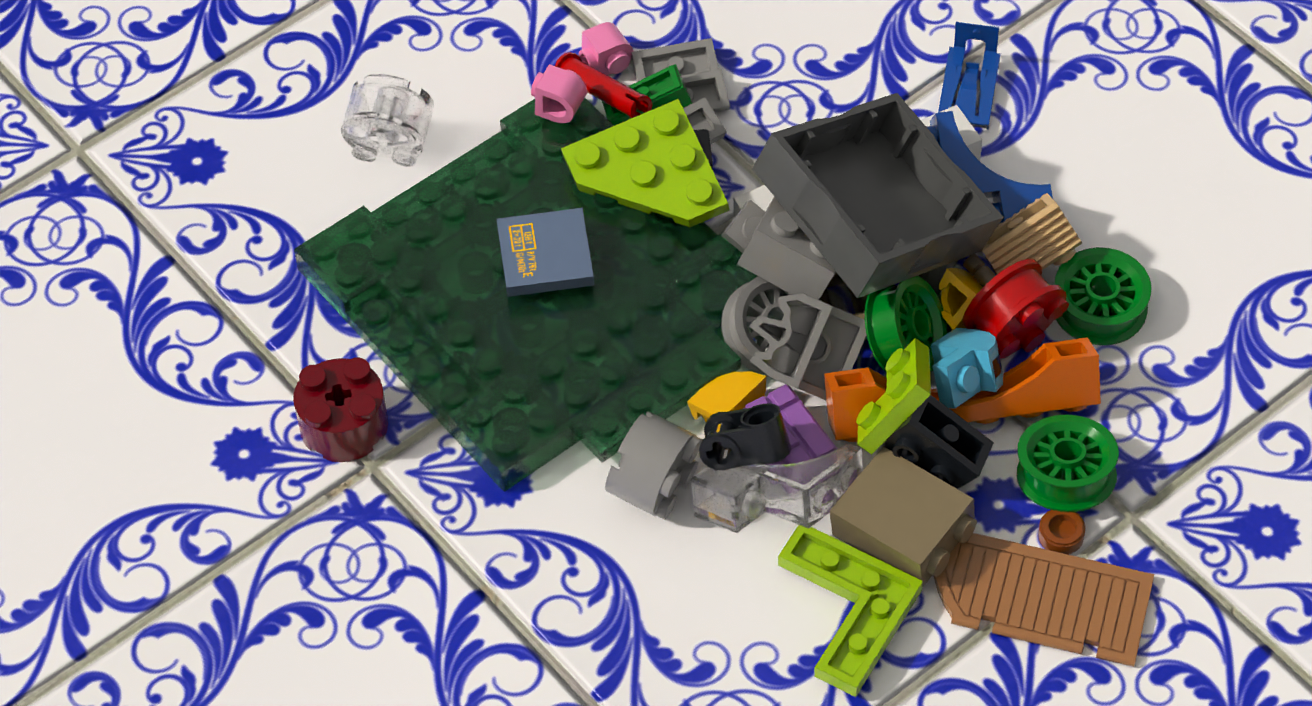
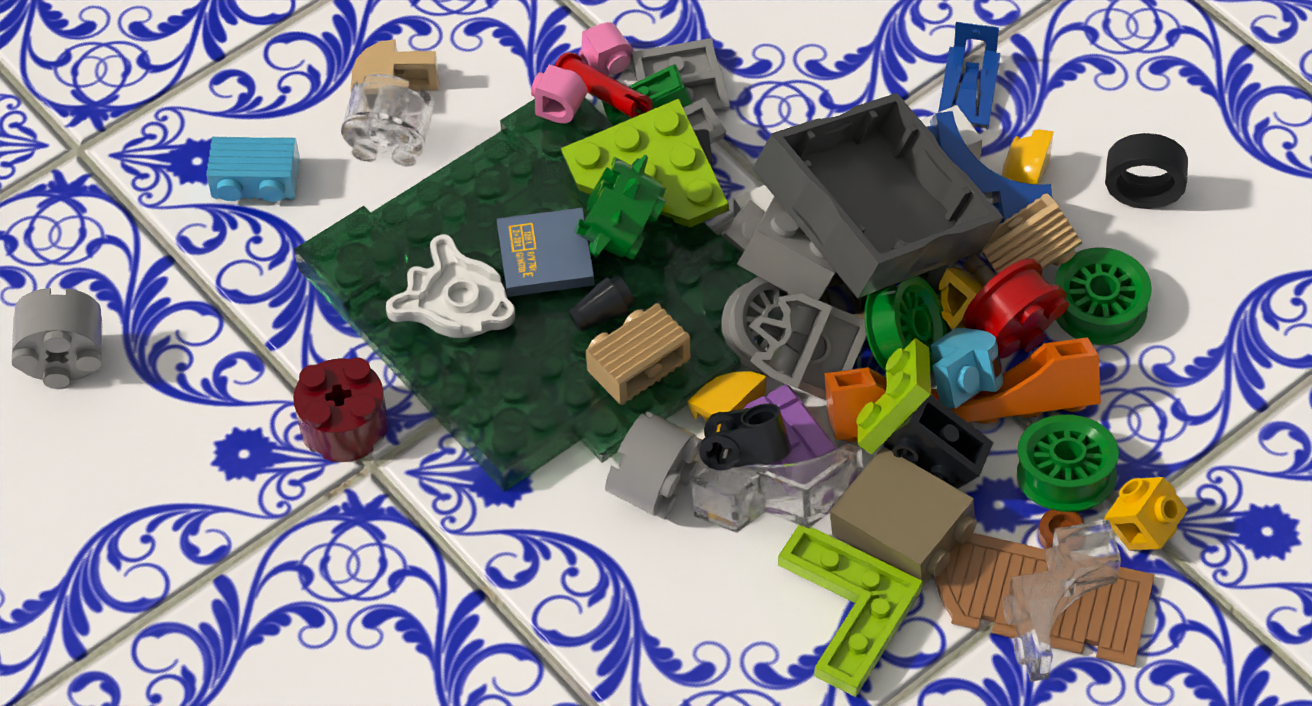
(57, 336): none -> light grey brick
(253, 168): none -> medium azure brick
(383, 58): none -> tan brick
(453, 296): none -> white tile
(603, 304): none -> black cone
(620, 208): none -> green brick
(638, 353): none -> tan brick
(1029, 157): none -> yellow brick
(1078, 562): none -> clear arch
(1146, 150): none -> black tyre
(1146, 513): none -> yellow brick

